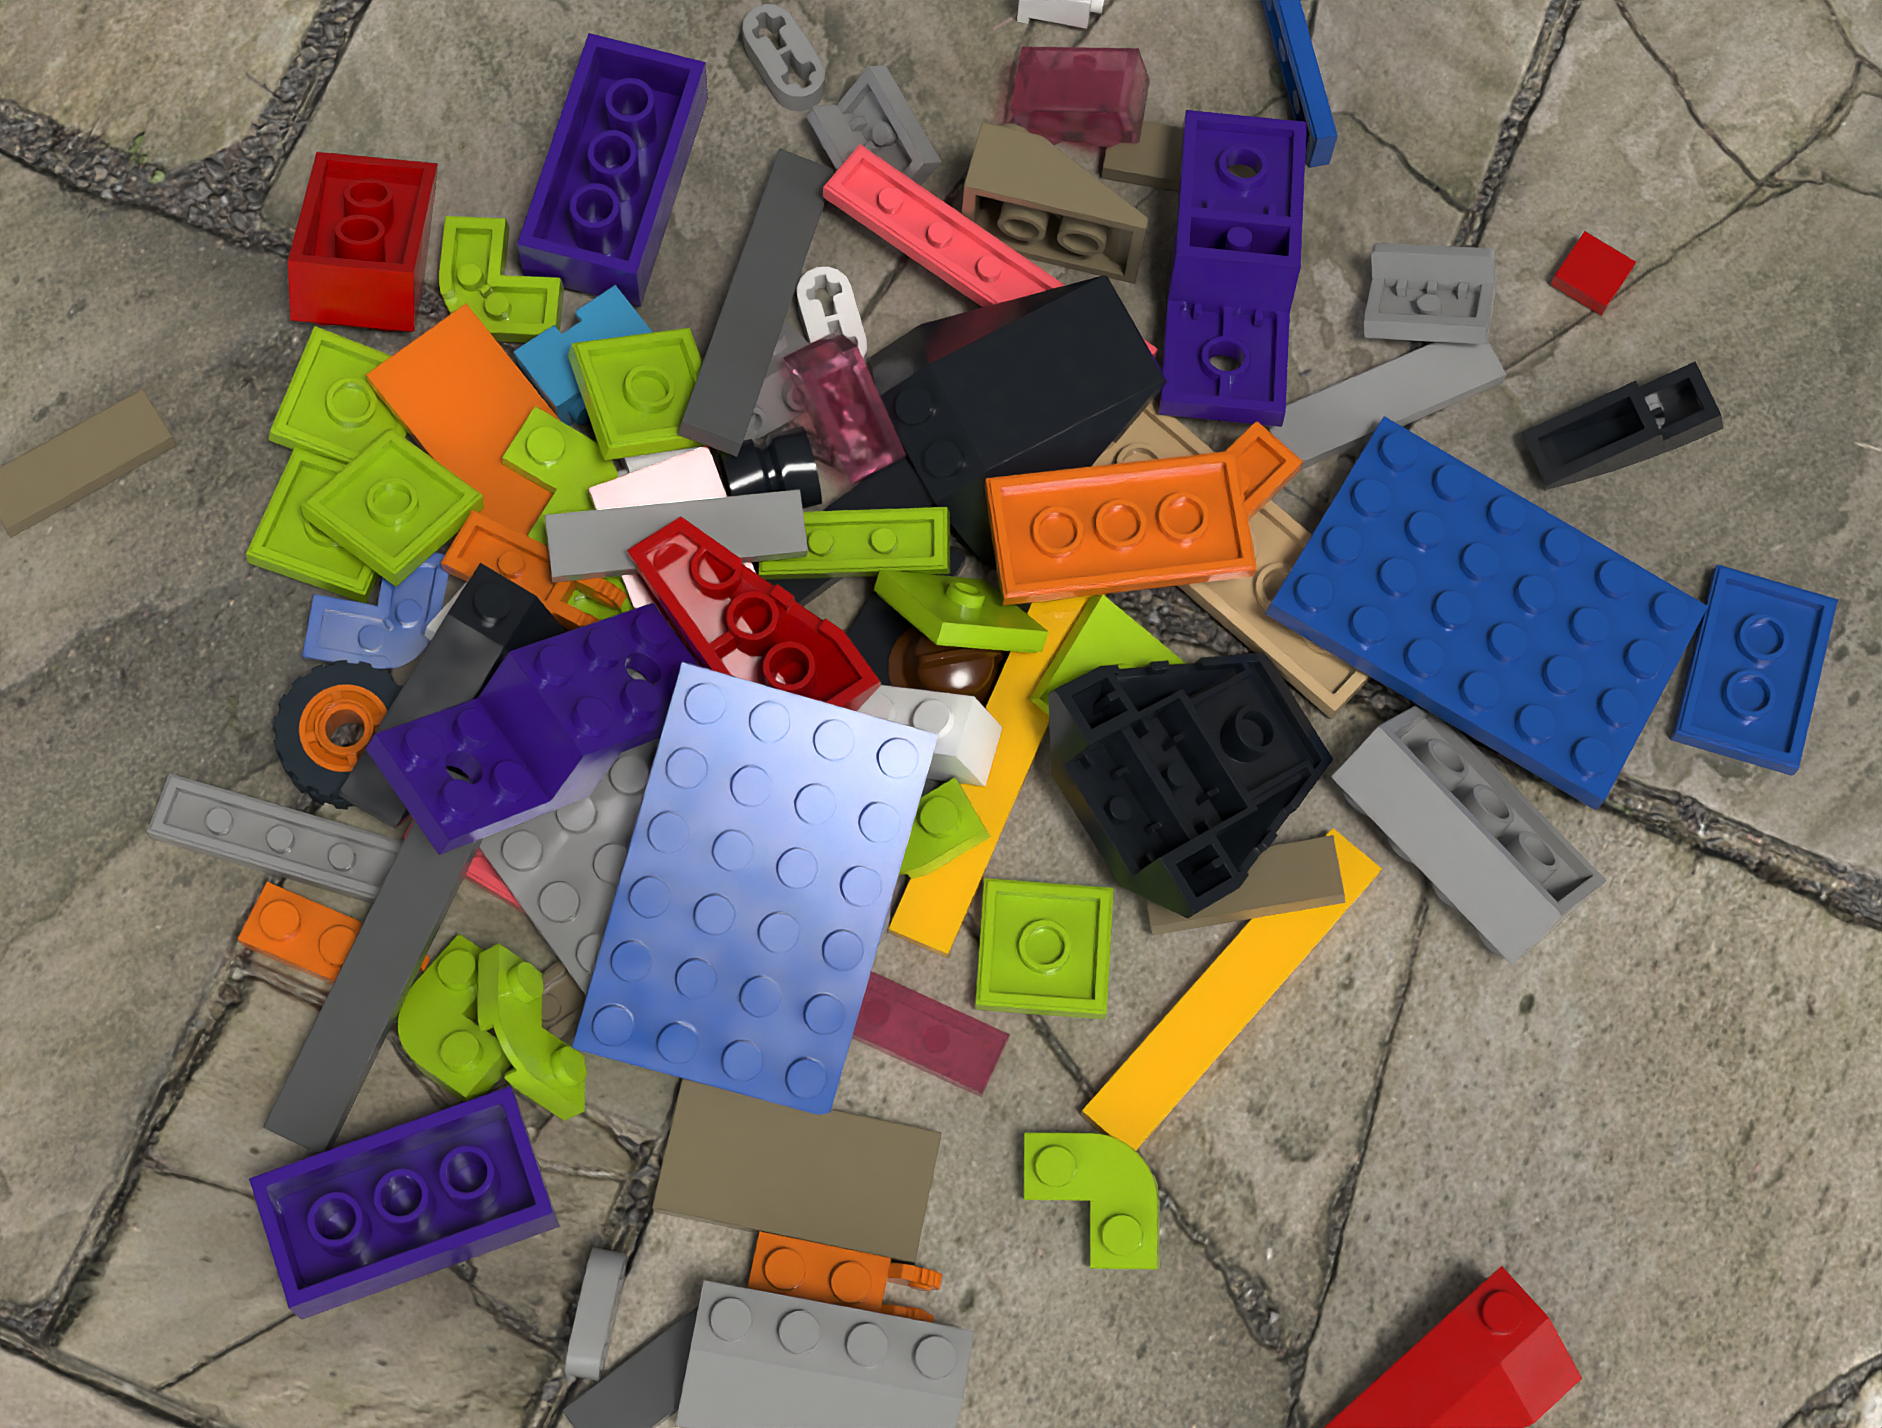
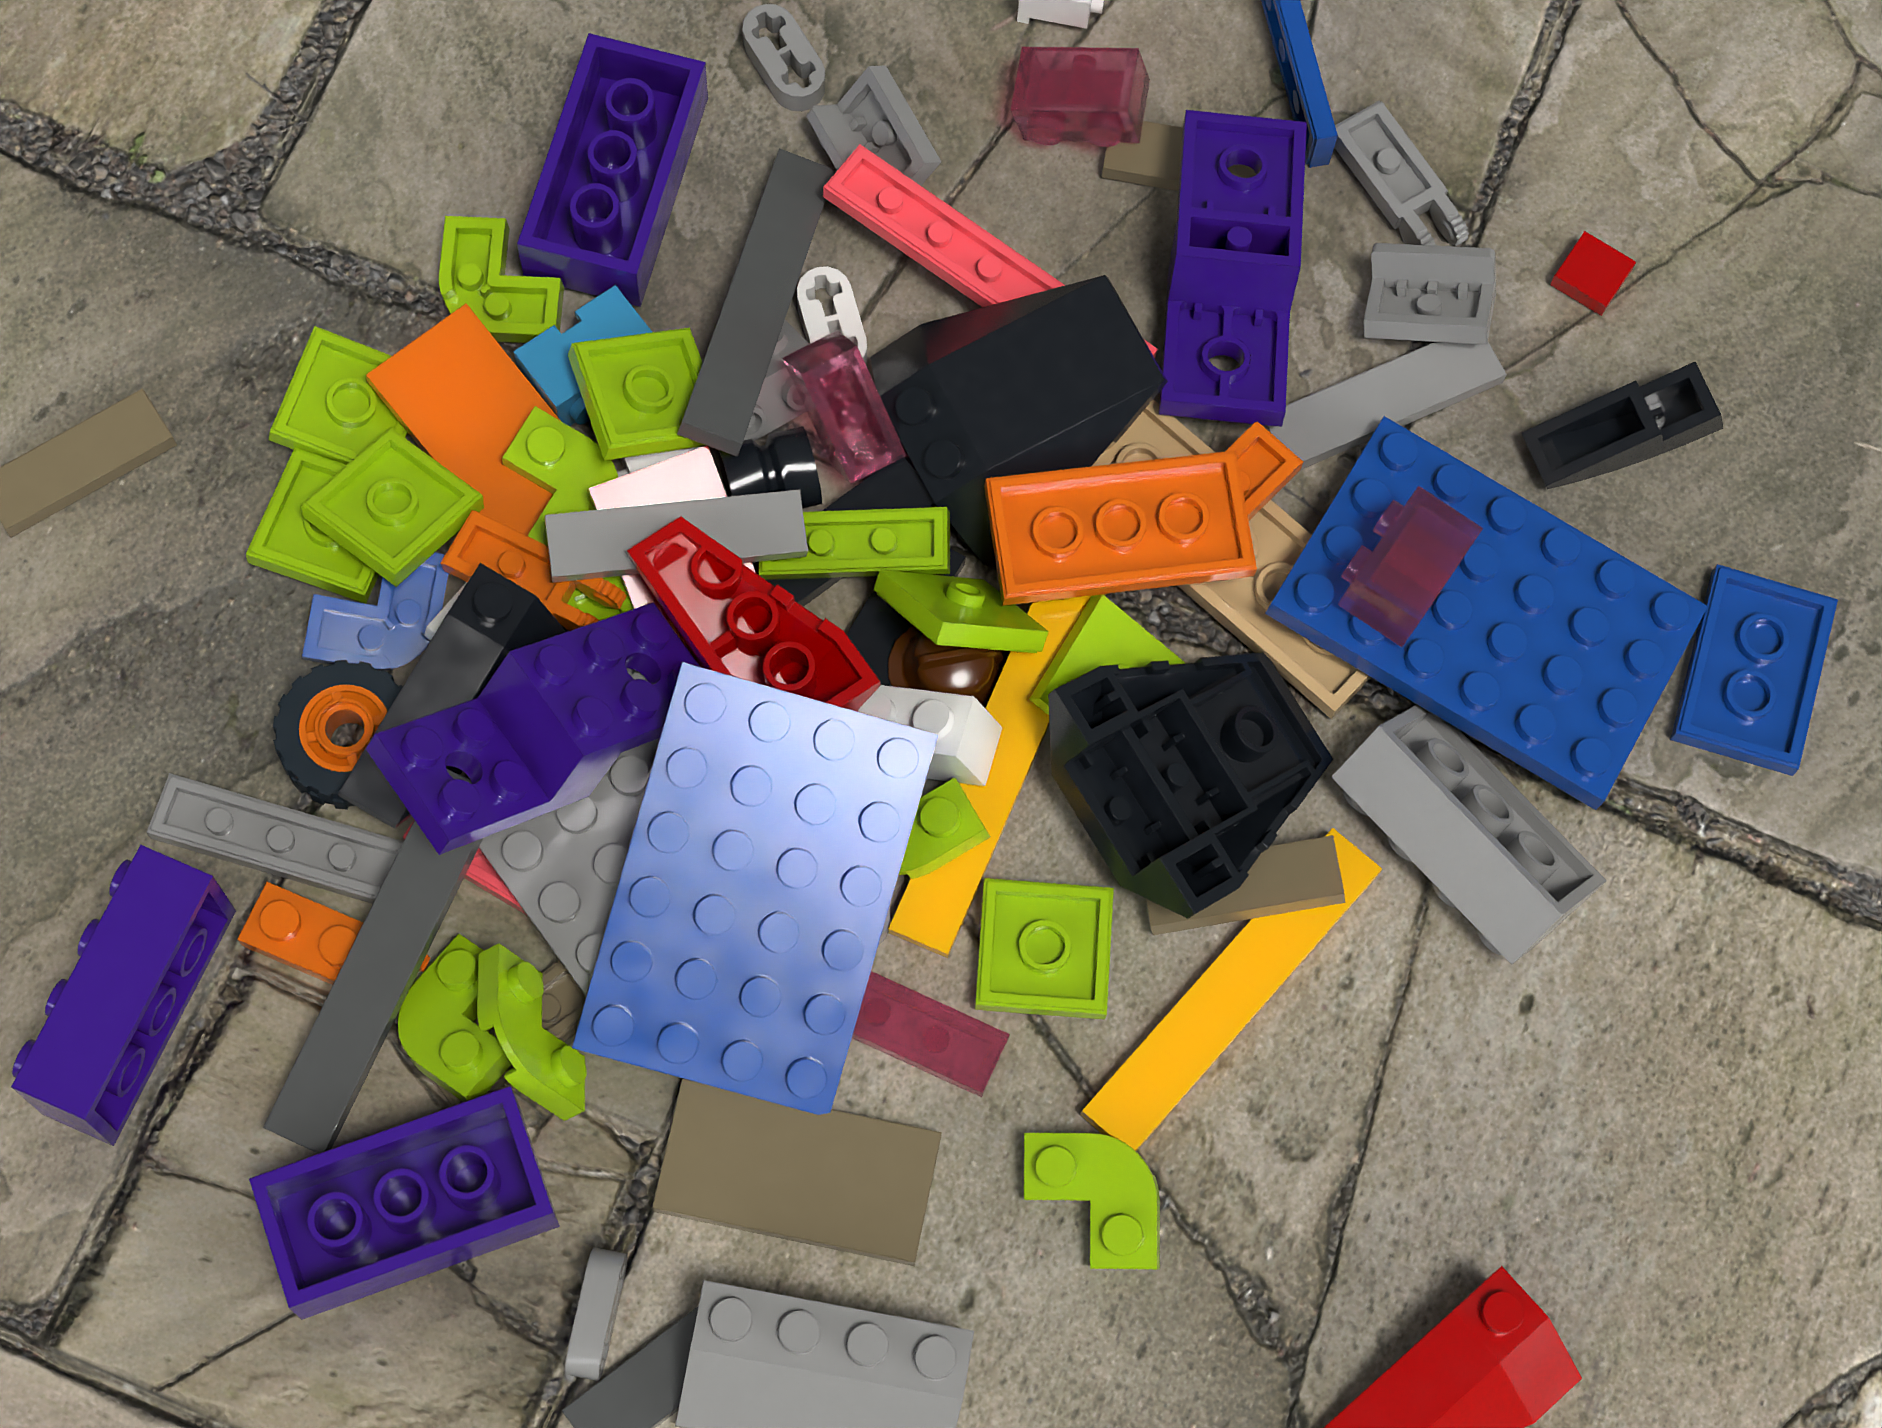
(123, 994): none -> dark purple brick
(362, 242): red slope -> none
(835, 1275): orange hinge -> none
(1050, 205): dark tan slope -> none
(1397, 176): none -> light grey hinge
(1408, 566): none -> clear pink brick

